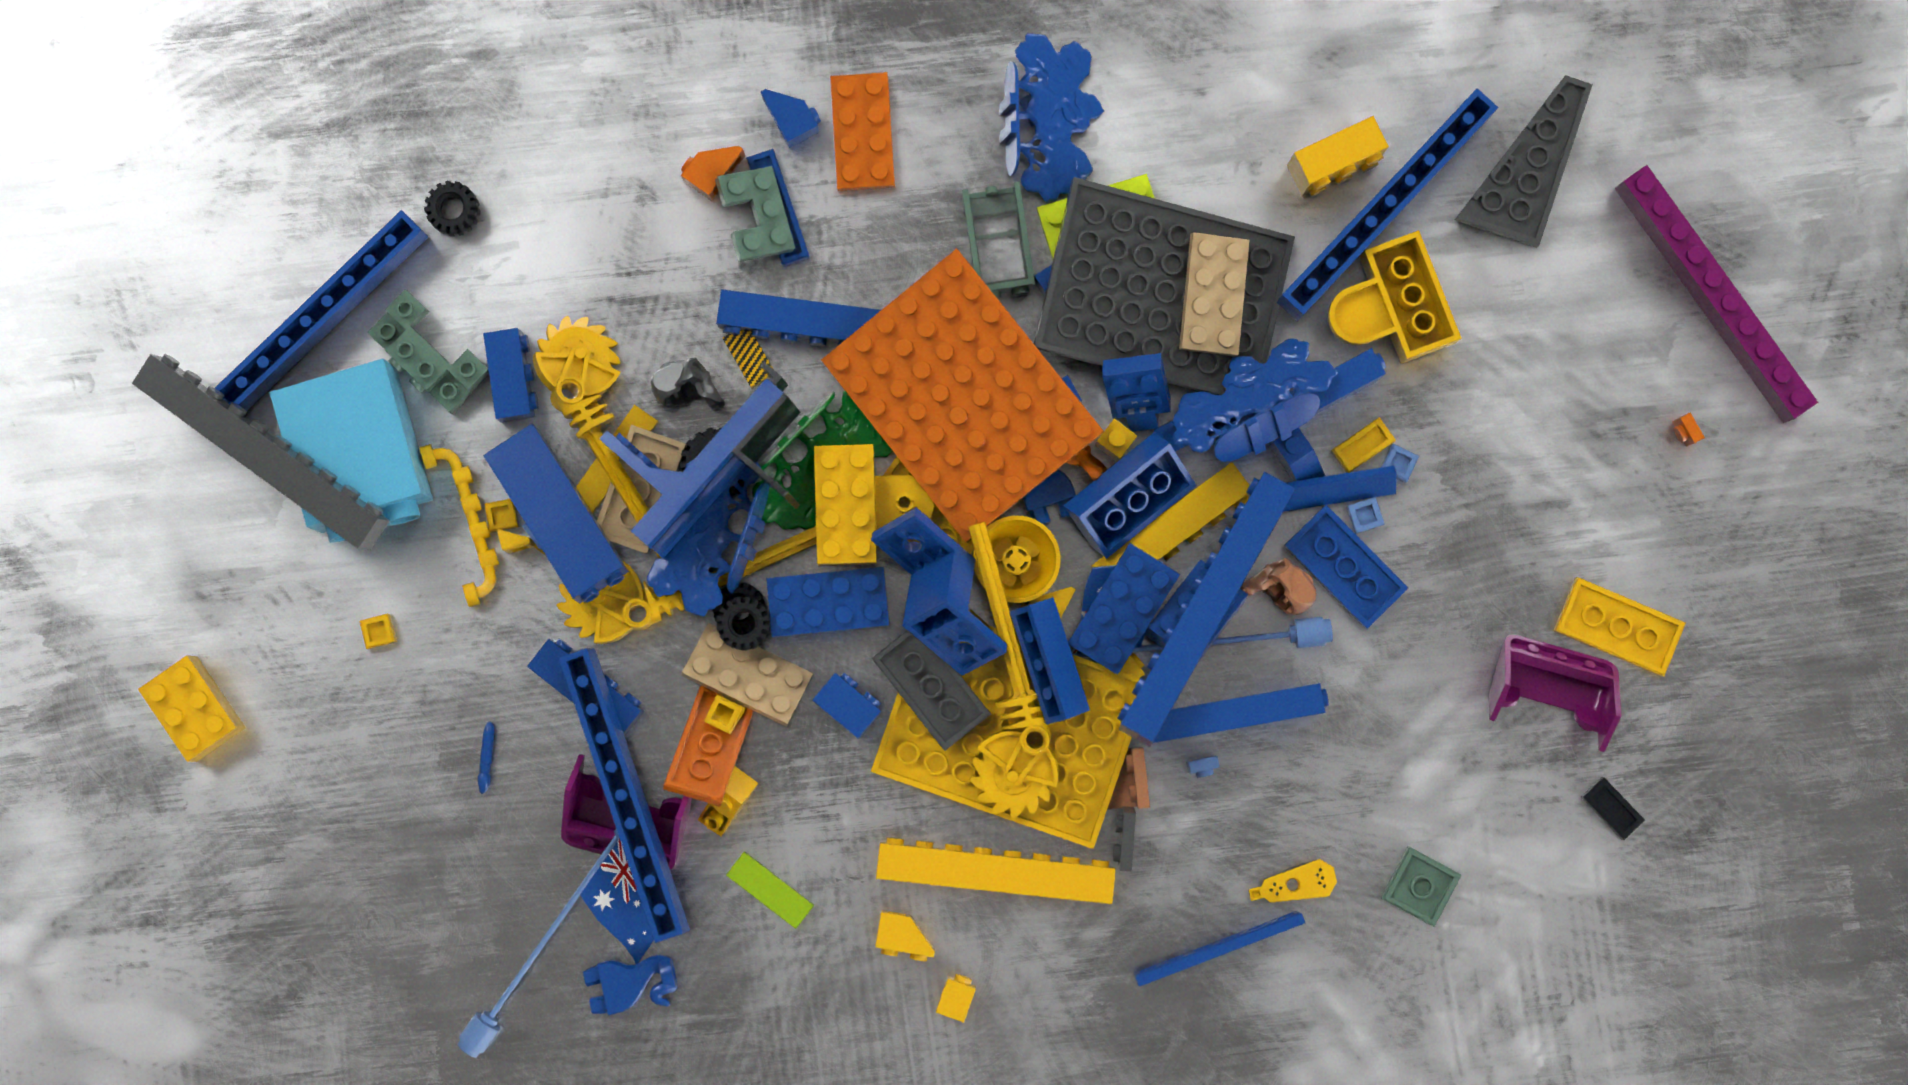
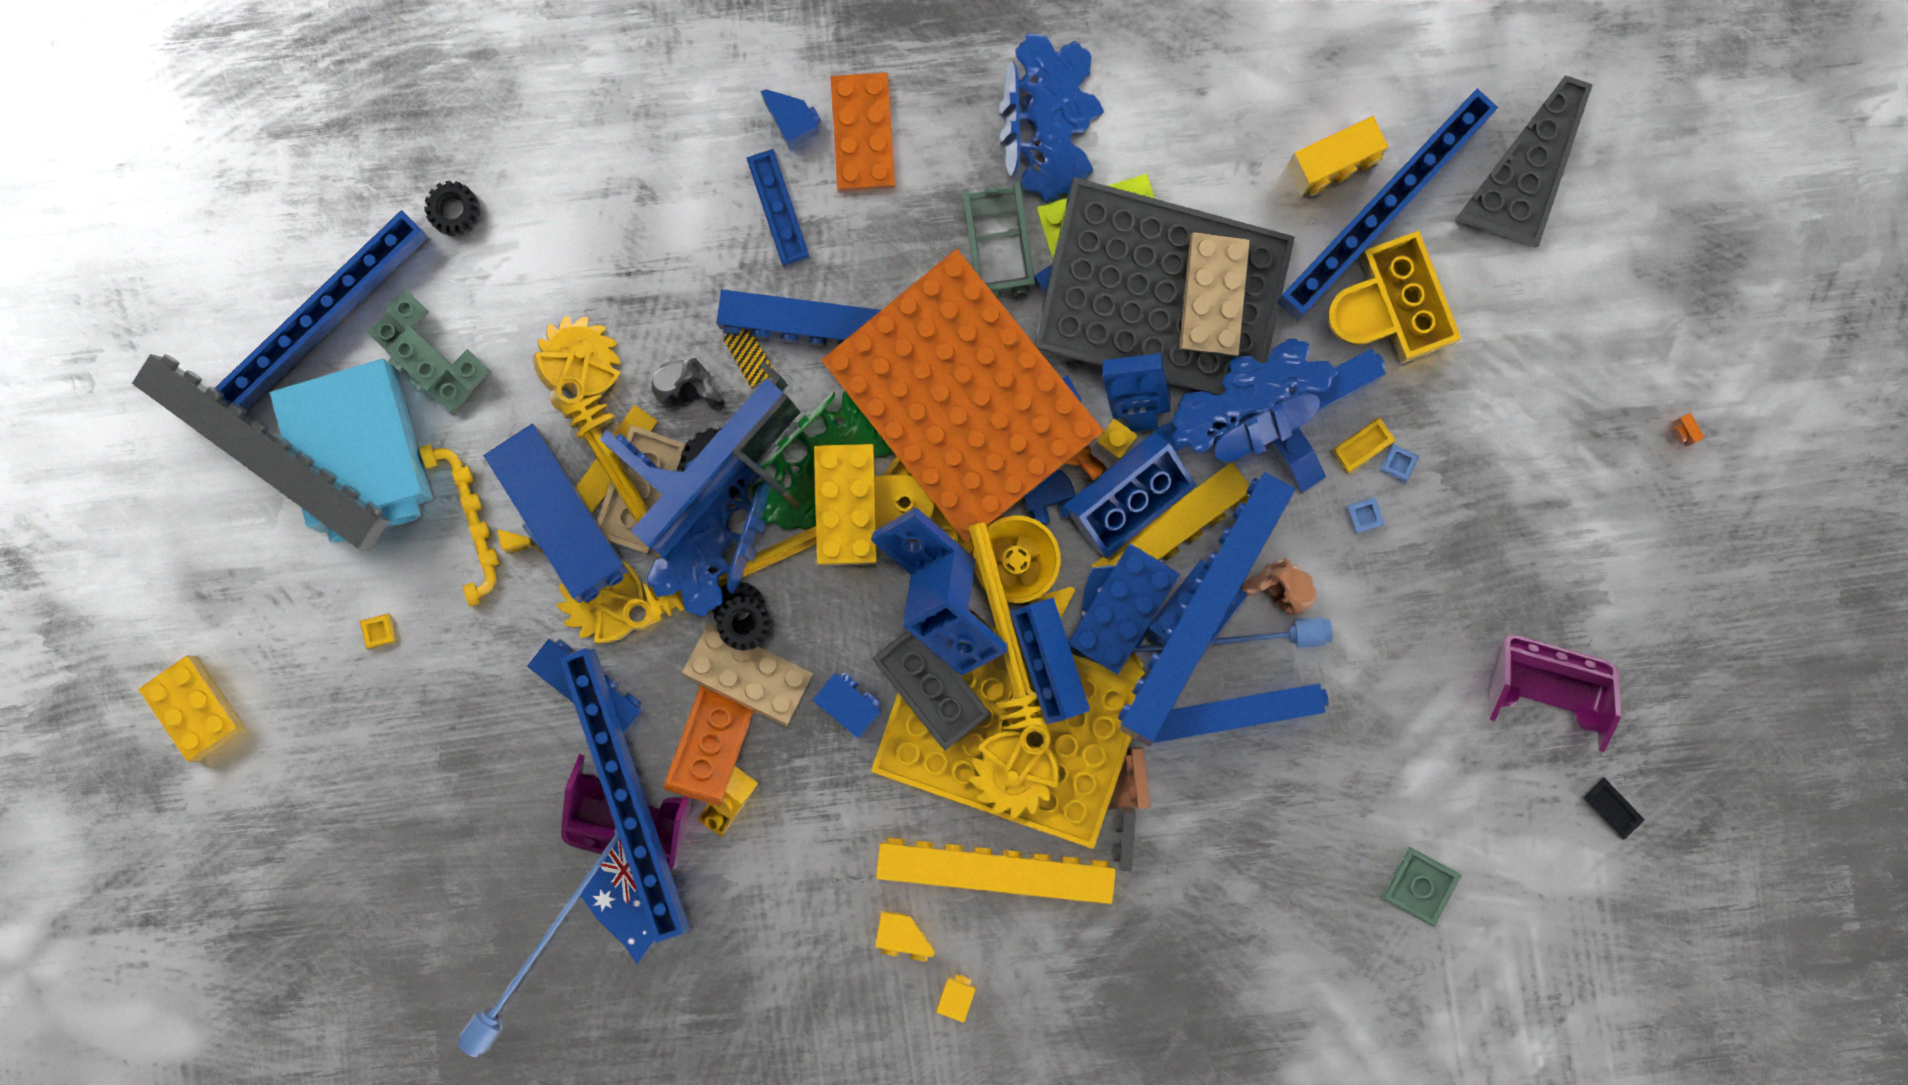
(486, 757): blue piece -> none
(501, 515): yellow tile -> none
(510, 374): blue brick -> none
(626, 983): blue hips -> none
(707, 165): orange slope -> none
(724, 714): yellow slope -> none
(770, 889): lime tile -> none
(772, 231): sand green plate -> none
(828, 602): blue brick -> none
(1203, 766): medium blue plate -> none
(1218, 948): blue tile -> none
(1307, 883): yellow piece -> none
(1342, 488): blue tile -> none
(1346, 567): blue plate -> none
(1619, 626): yellow tile -> none
(1716, 295): magenta brick -> none

